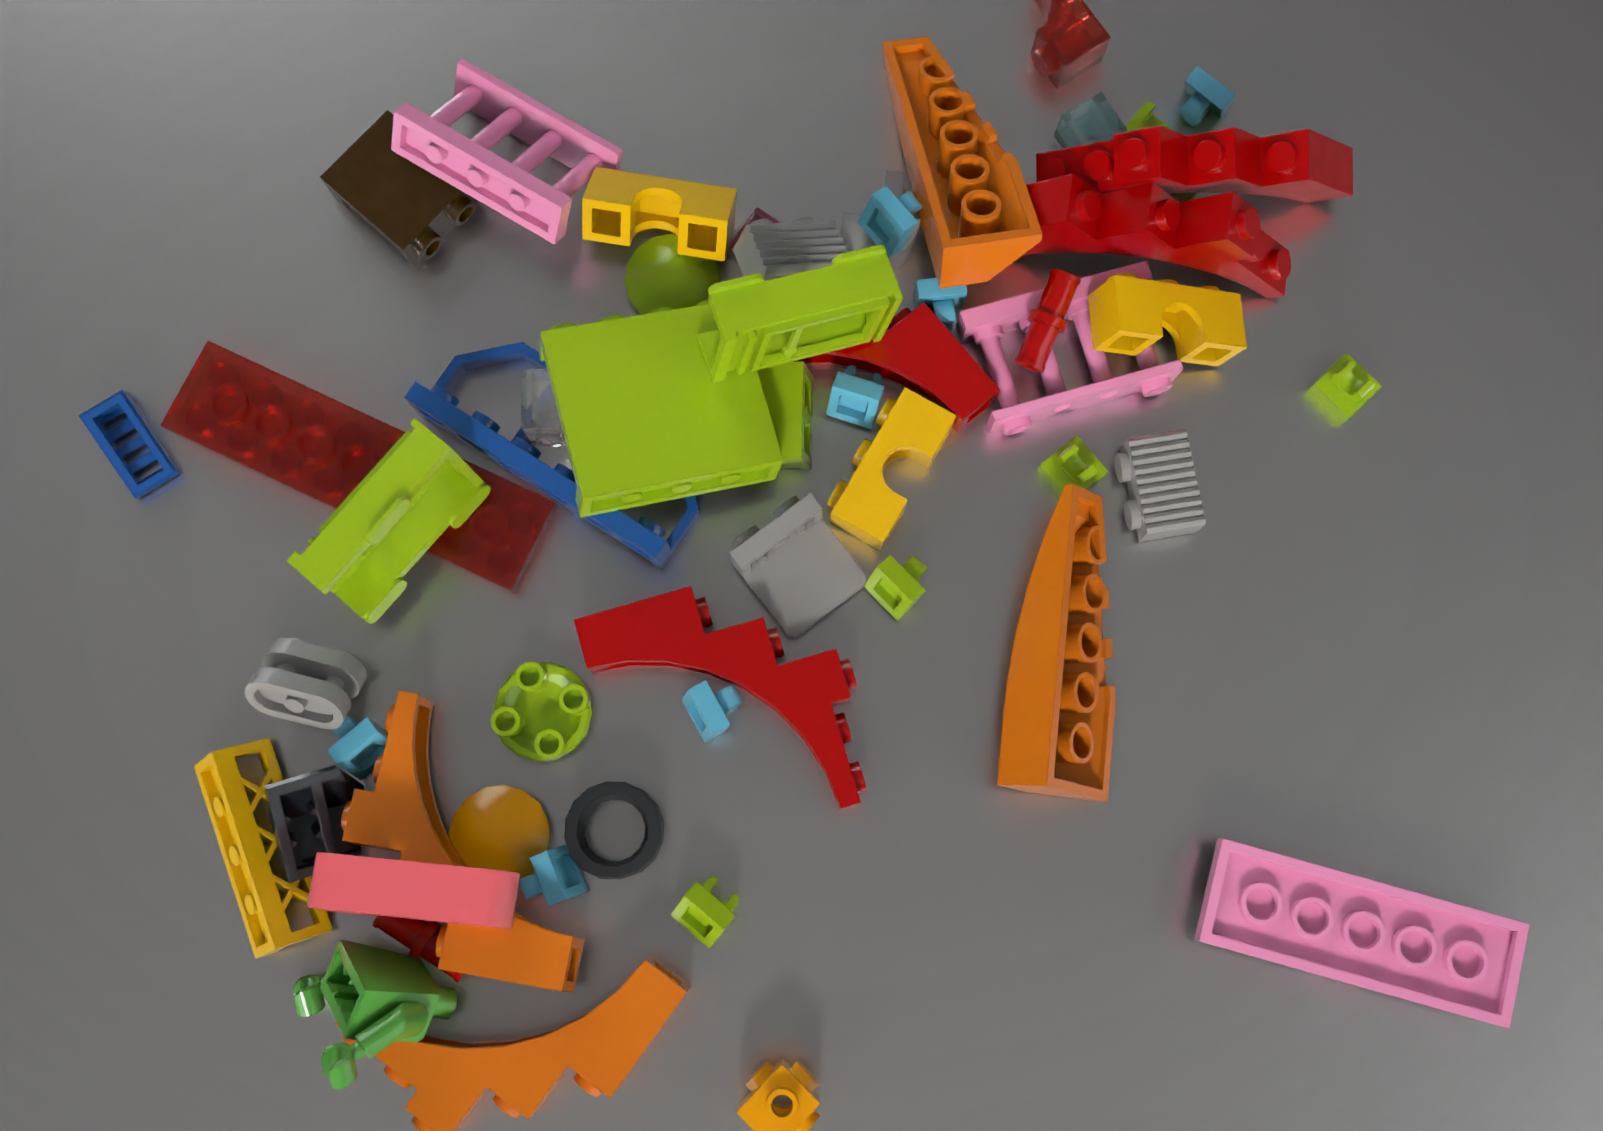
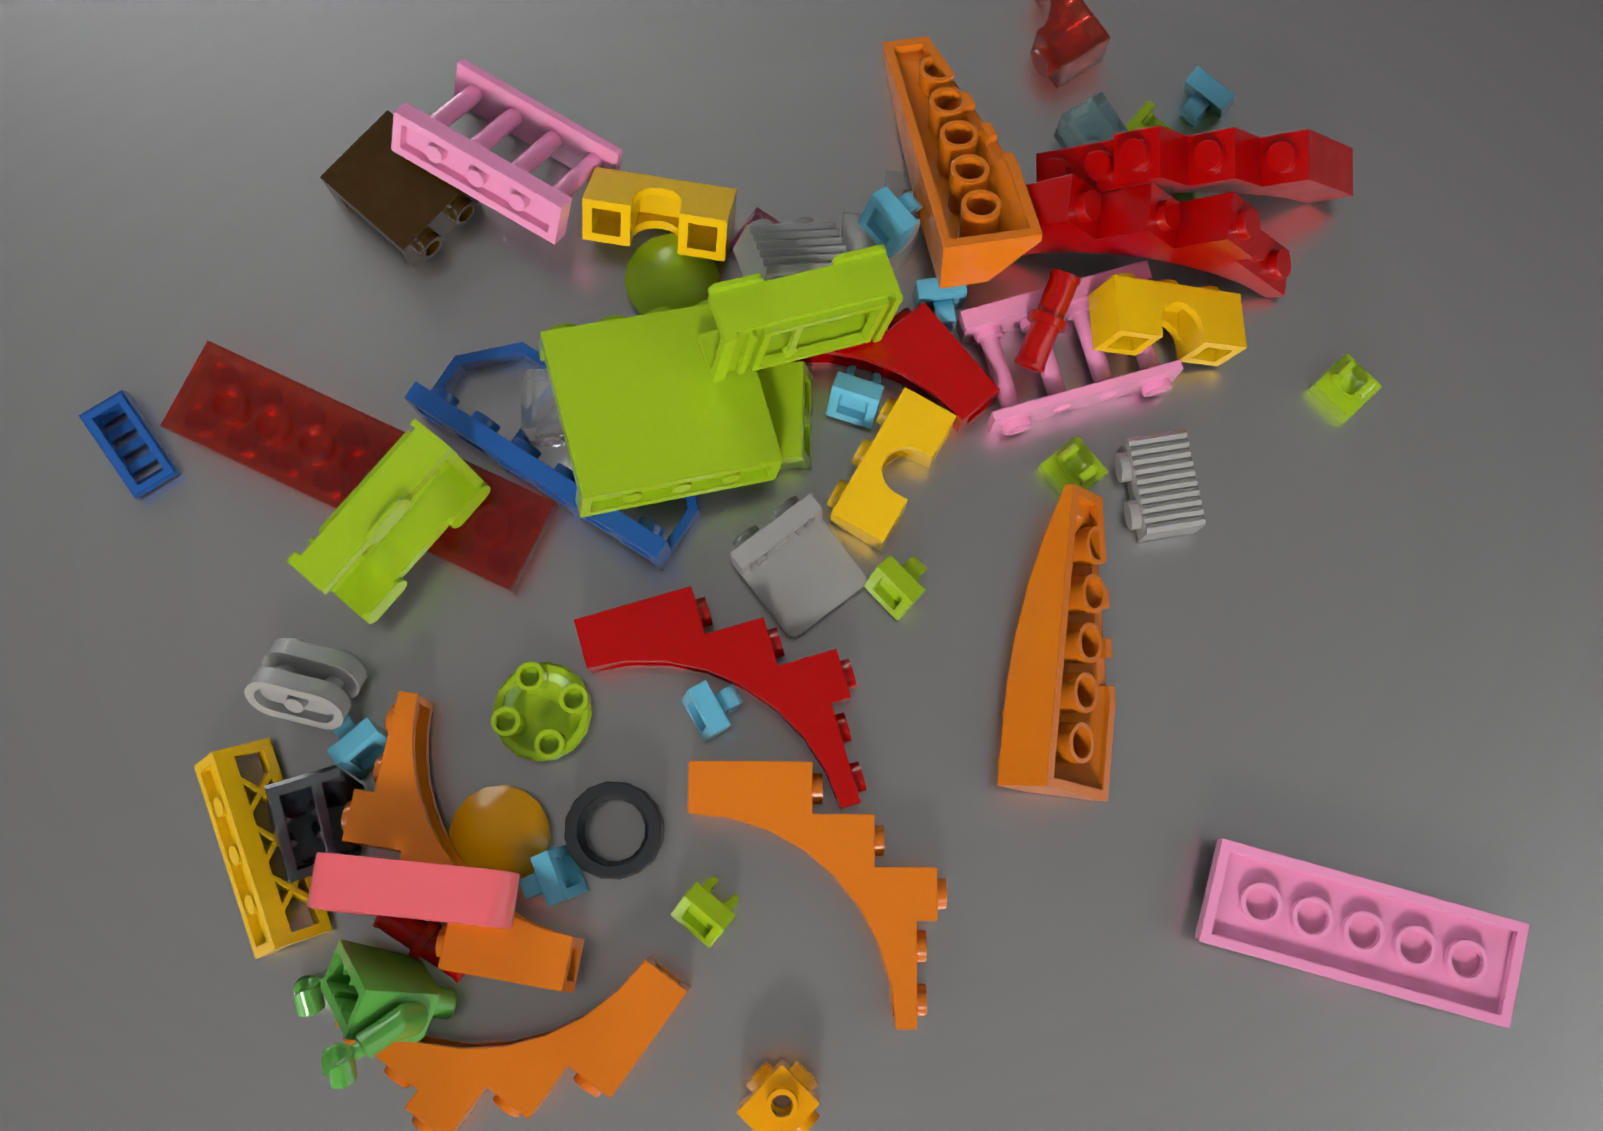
(890, 898): none -> orange arch

